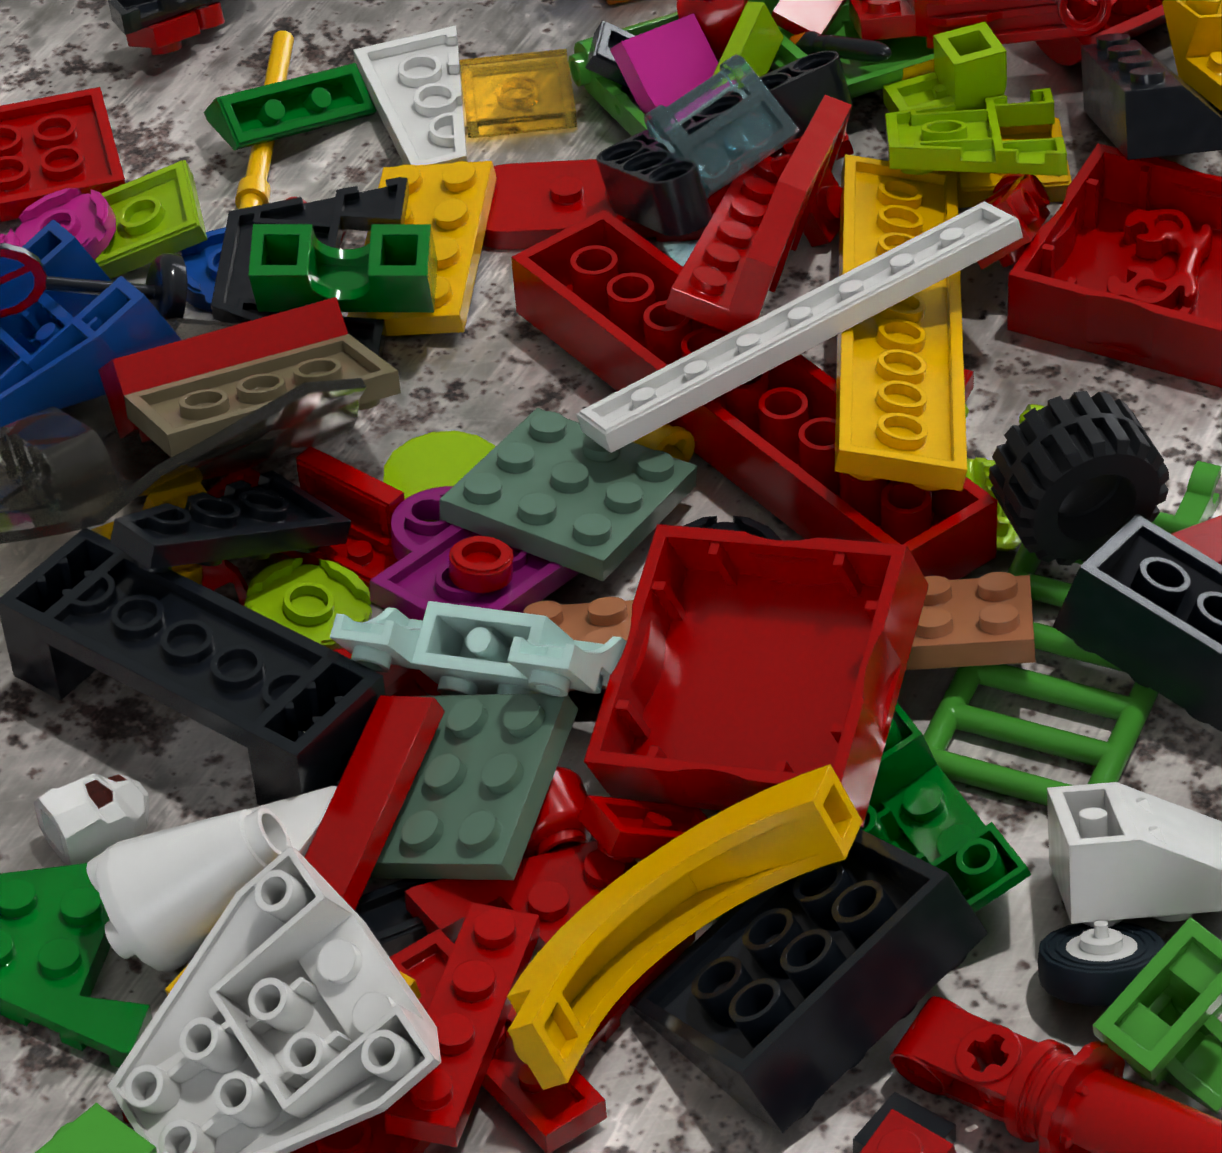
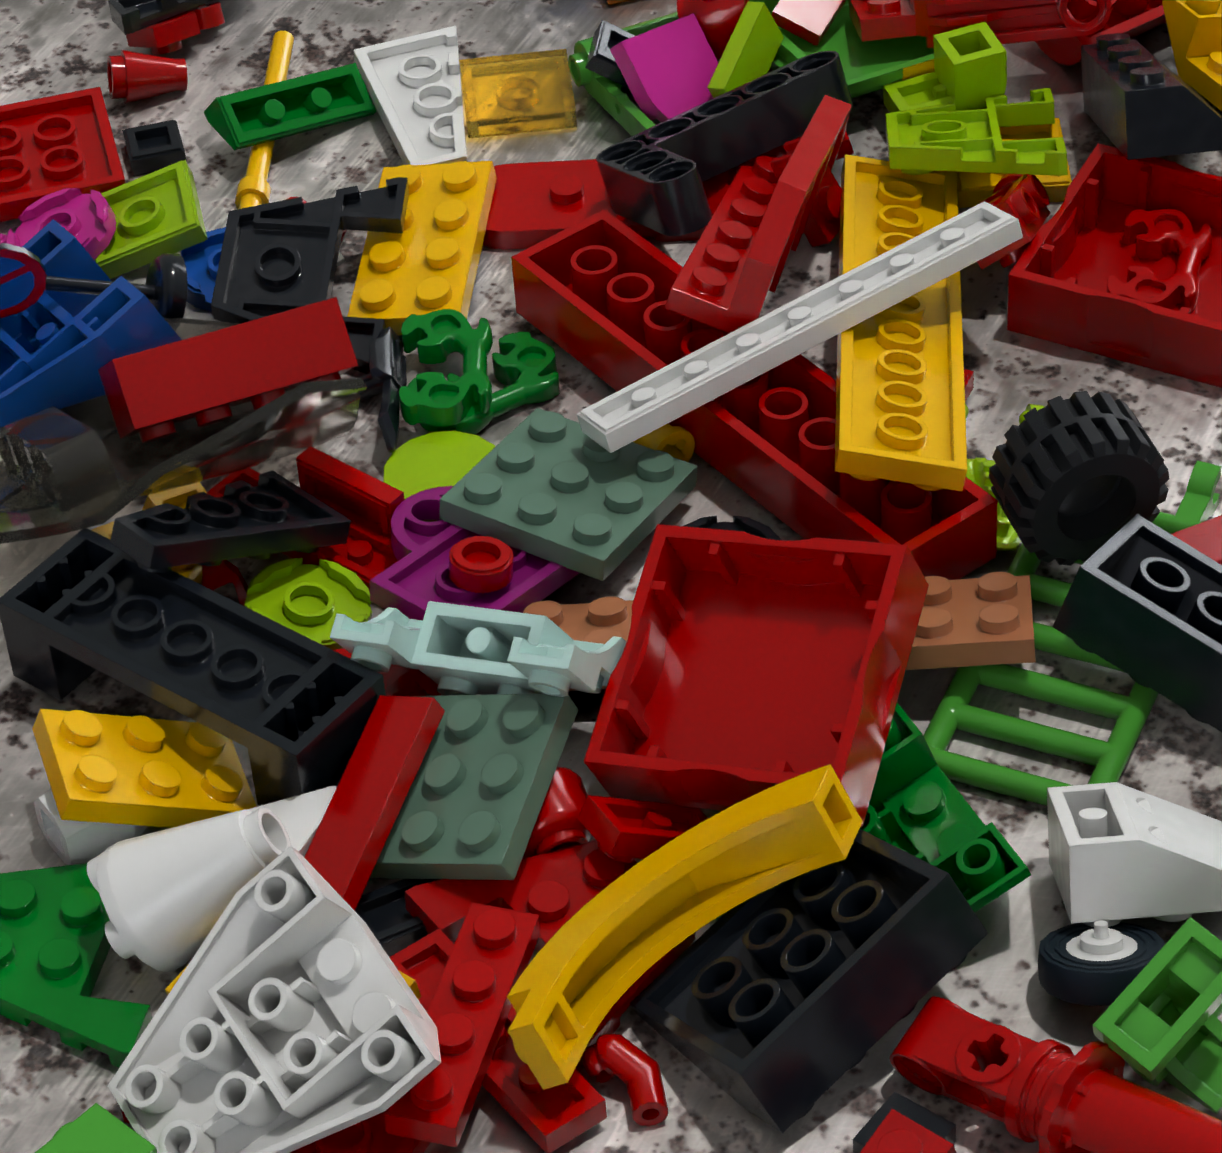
(139, 769): none -> yellow plate
(143, 76): none -> red cone
(153, 147): none -> black tile
(202, 405): dark tan plate -> none
(386, 275): green arch -> none
(386, 377): none -> black piece
(435, 337): none -> green helmet
(524, 366): none -> green helmet
(639, 1071): none -> red arm
(734, 138): clear light blue plate -> none
(846, 47): black piece -> none

